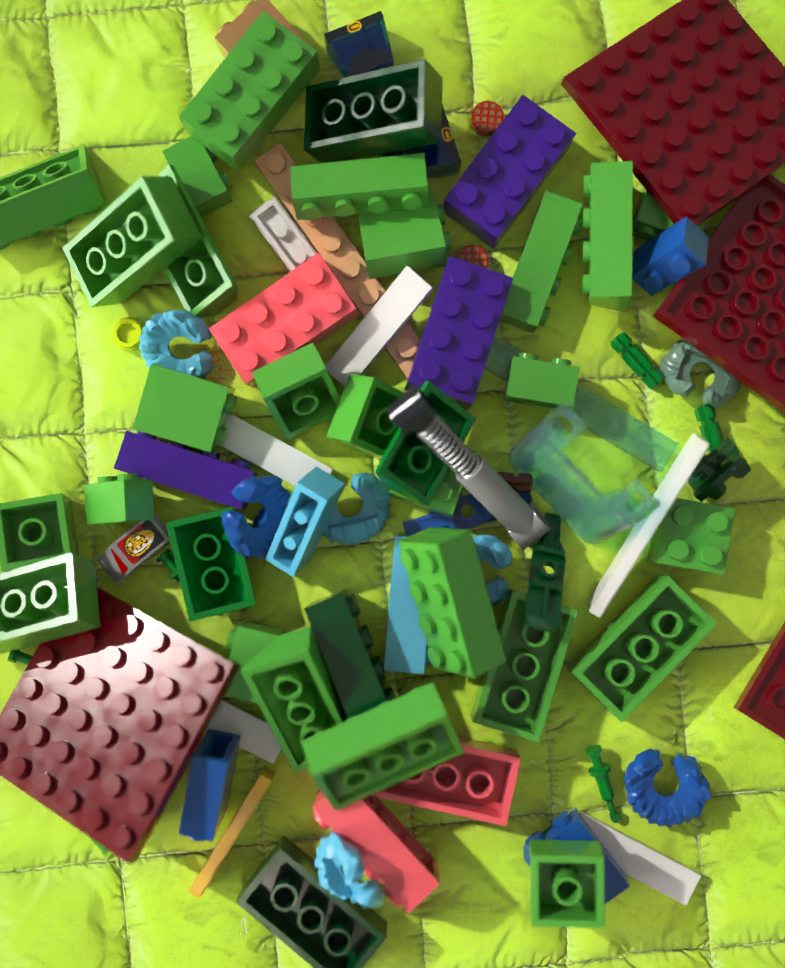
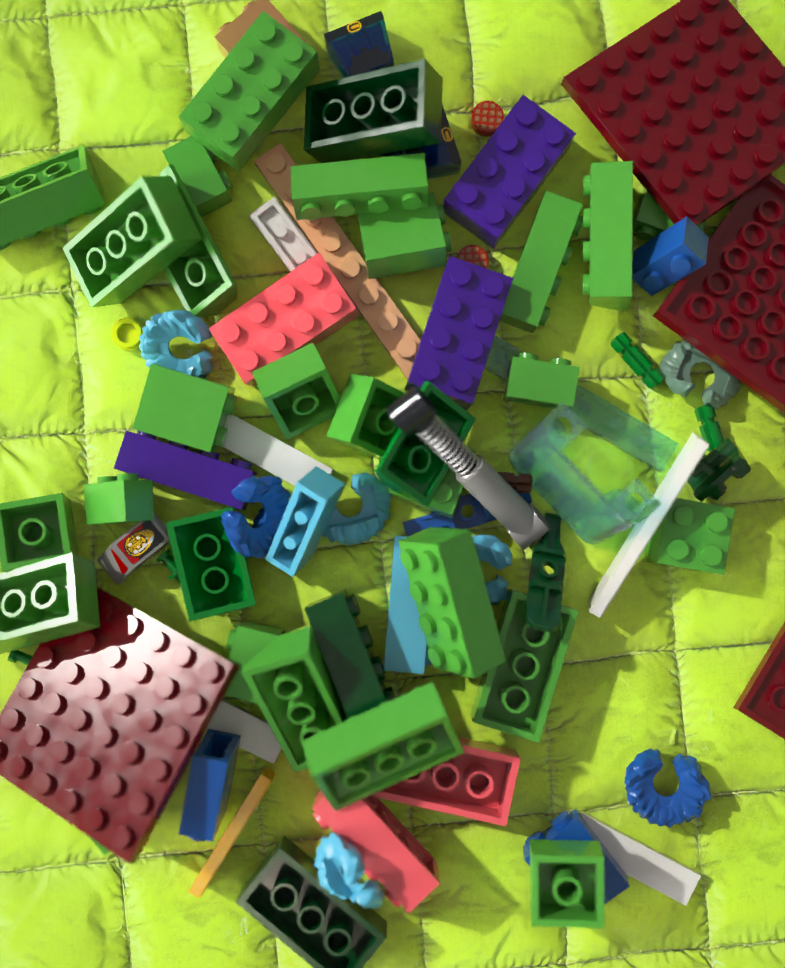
(379, 325): white tile -> none
(600, 772): green piece -> none
(641, 646): bright green brick -> none

